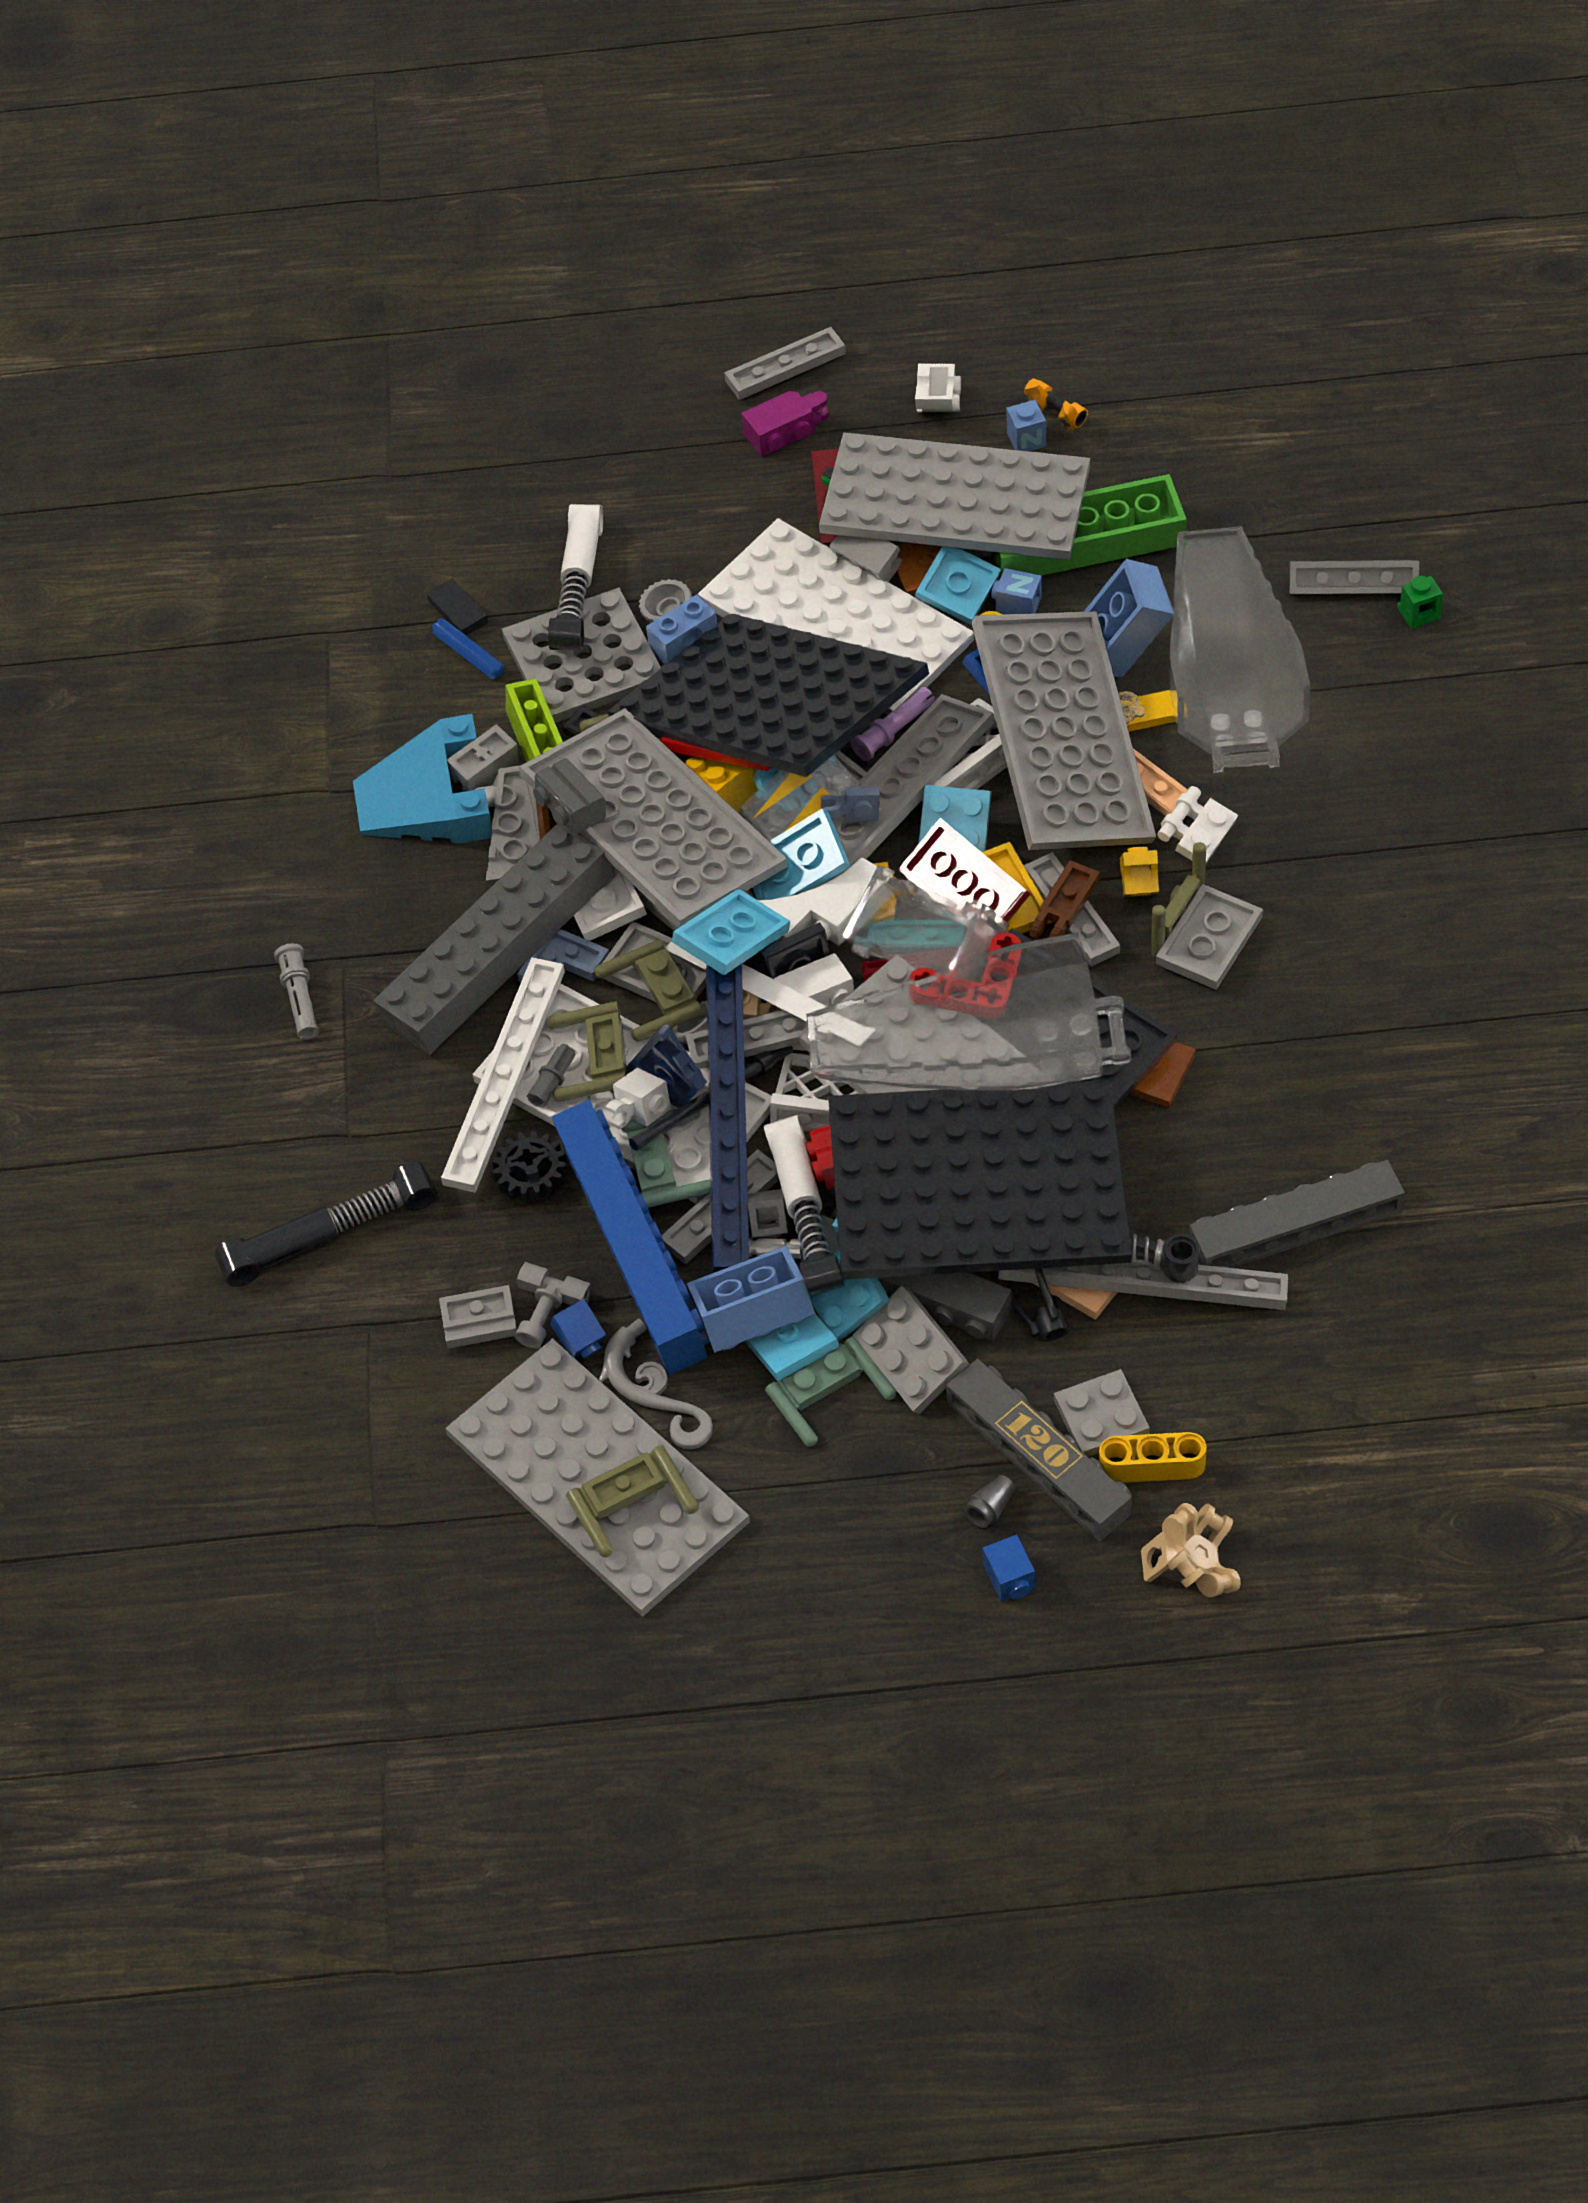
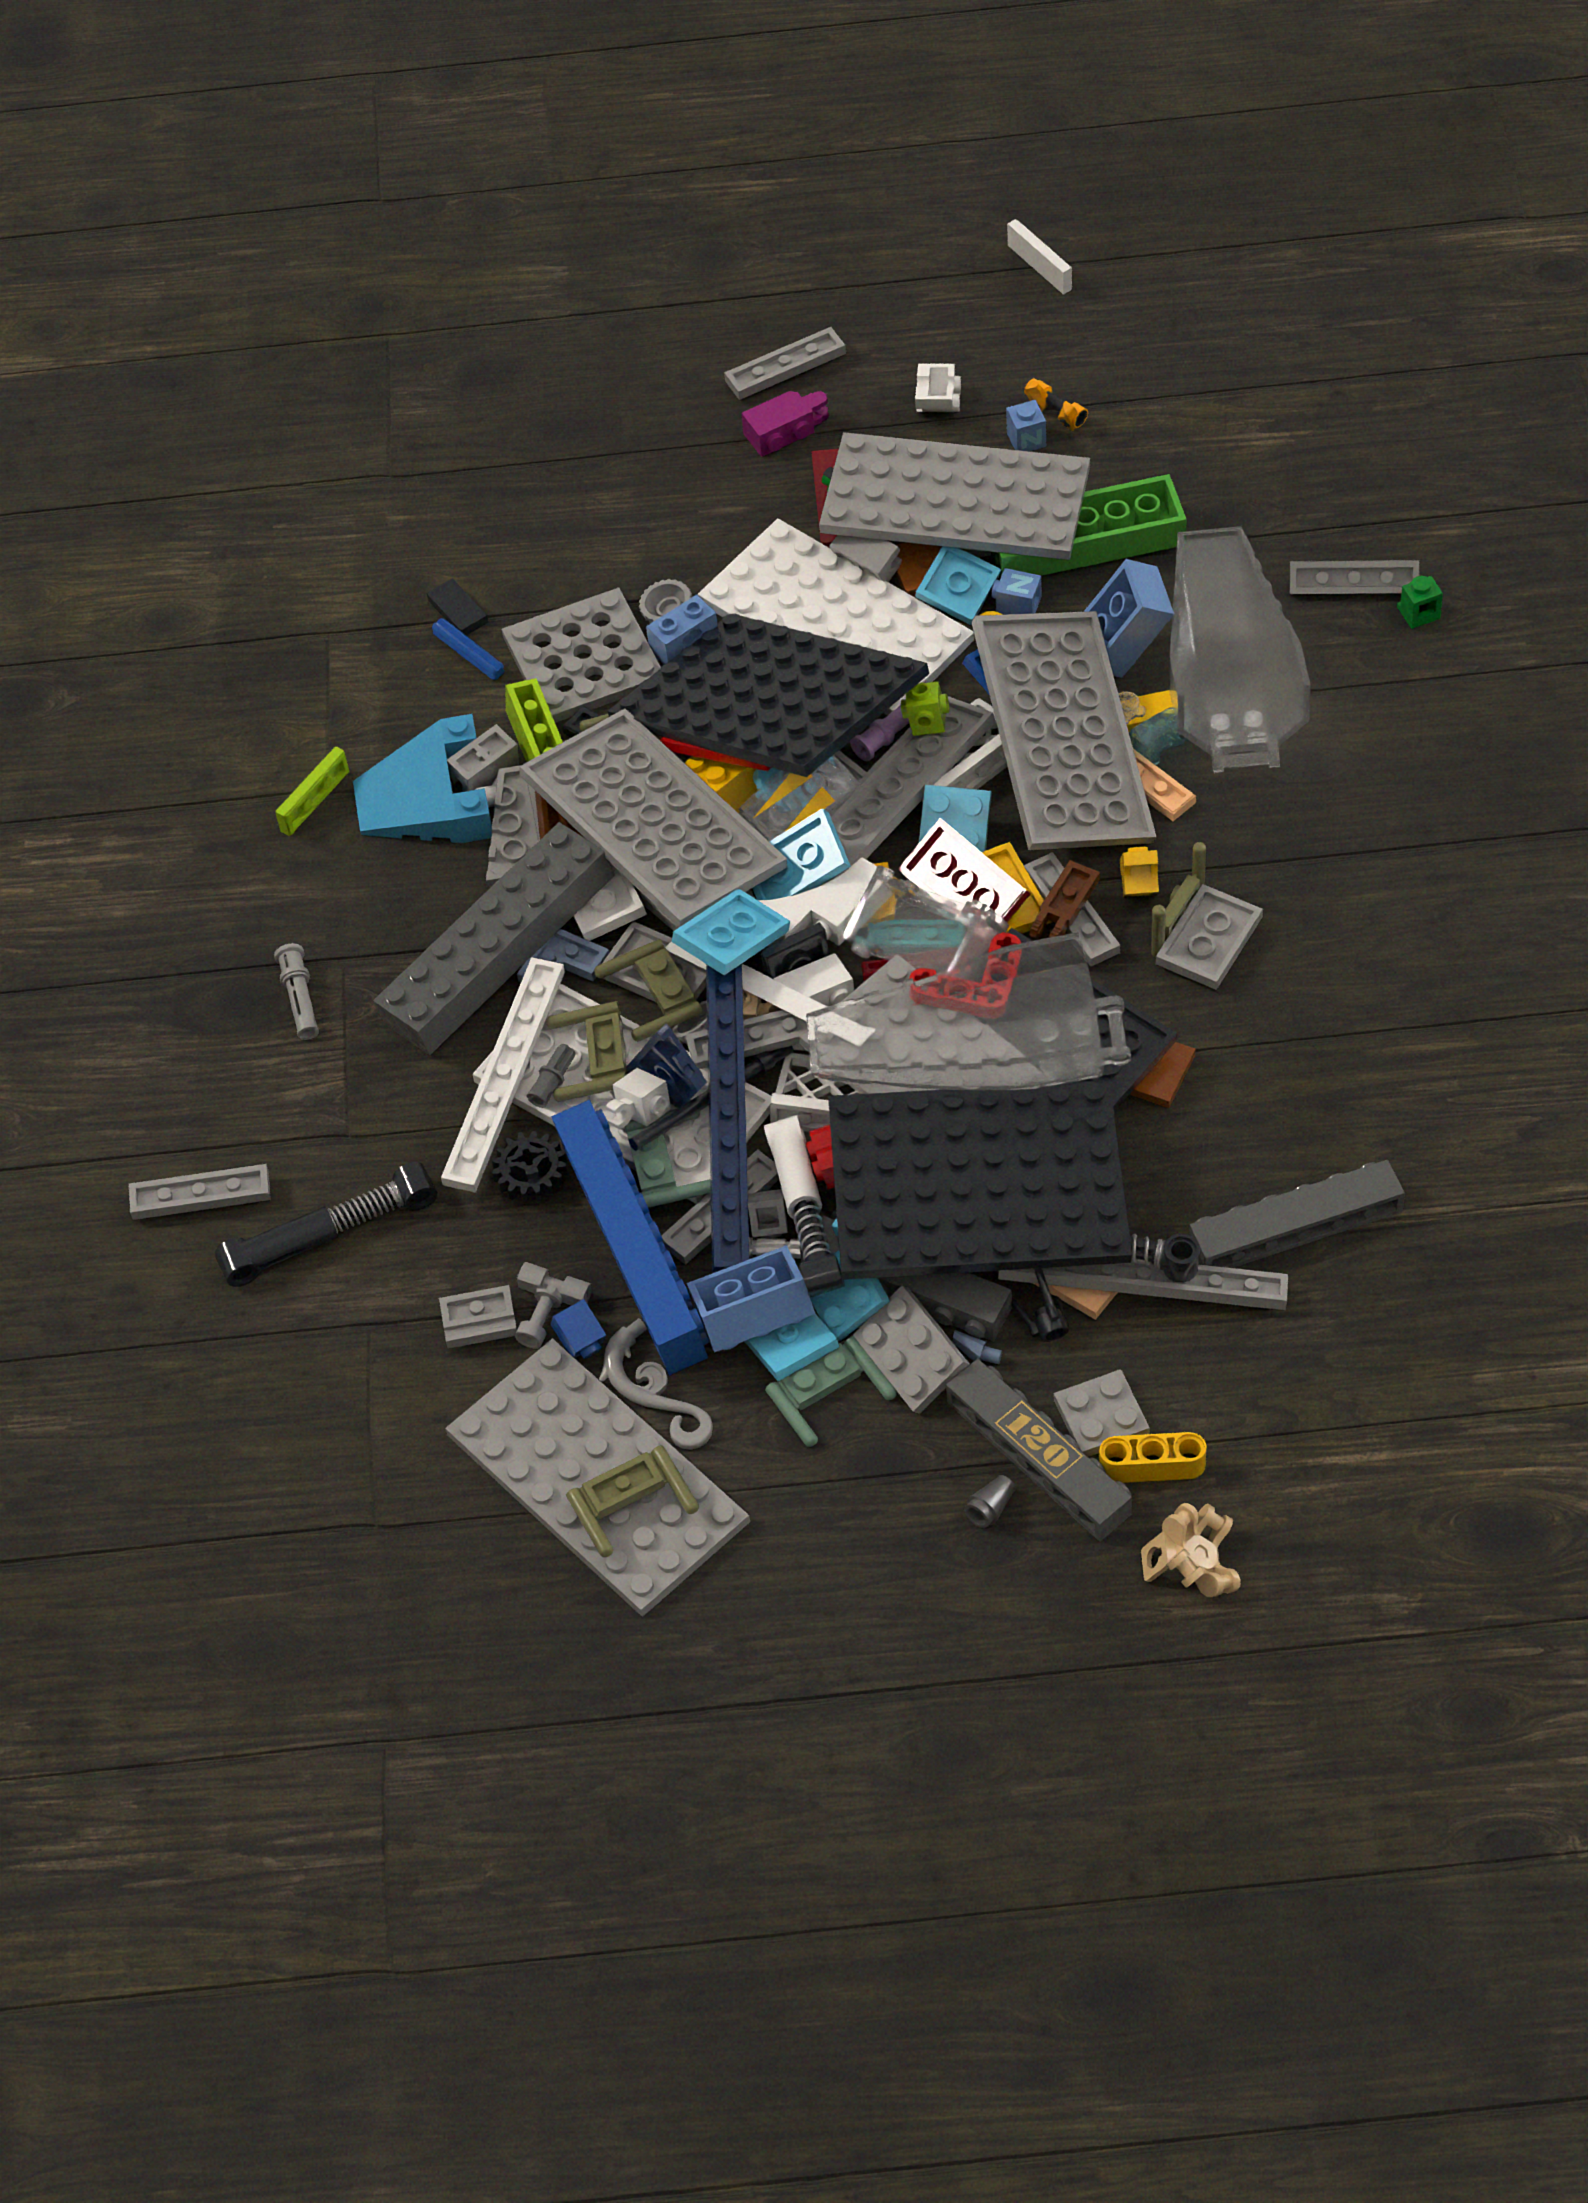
(199, 1191): none -> light grey plate
(312, 791): none -> lime tile
(569, 796): dark grey brick -> none
(584, 528): piece -> none
(857, 805): sand blue plate -> none
(922, 702): none -> lime brick
(976, 1348): none -> sand blue bar
(1009, 1568): blue brick -> none
(1039, 256): none -> white tile
(1156, 735): none -> clear light blue leg
(1209, 824): white plate -> none

